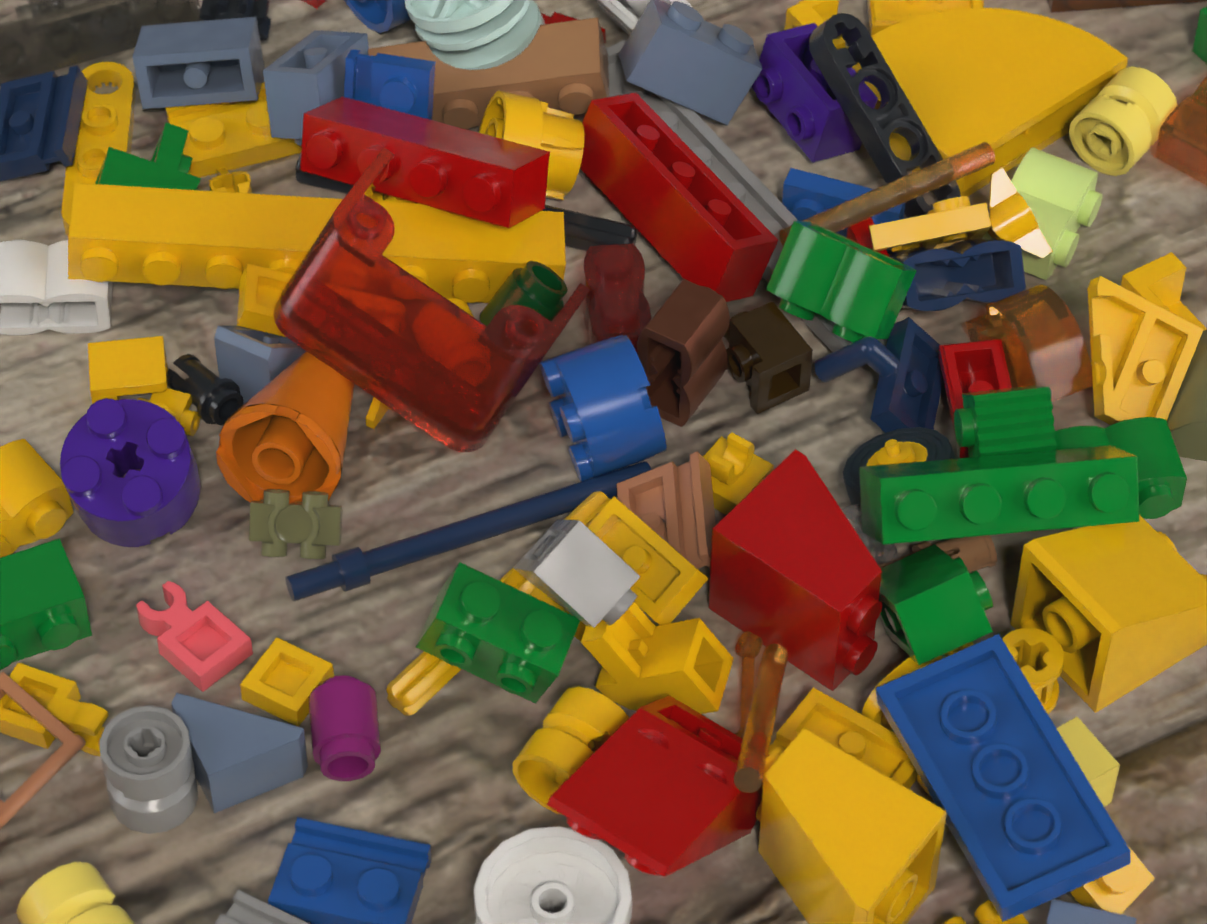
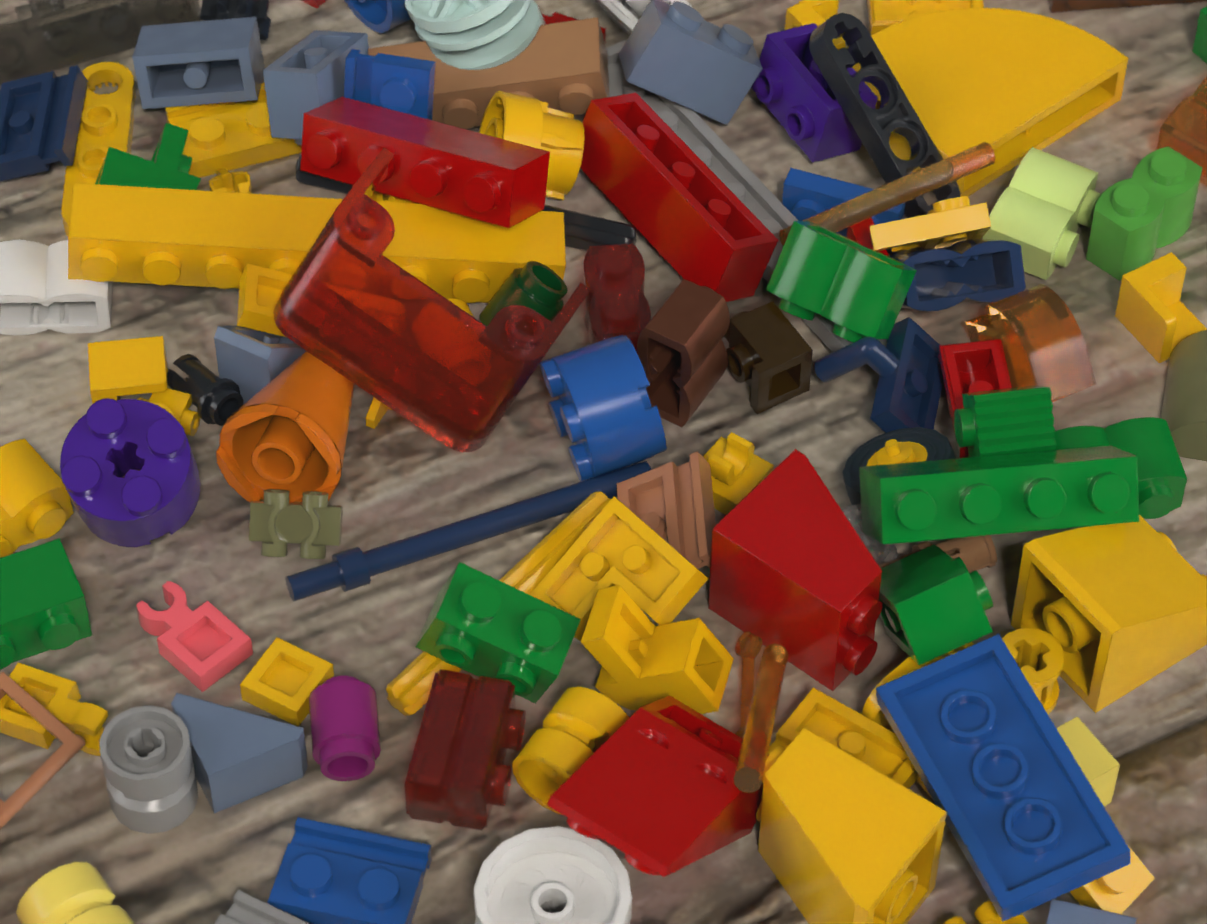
(462, 750): none -> clear red brick
(580, 573): light grey slope -> none
(1013, 218): yellow piece -> none
(1122, 121): light yellow wheel -> none
(1135, 353): yellow wing -> none
(1143, 212): none -> bright green brick

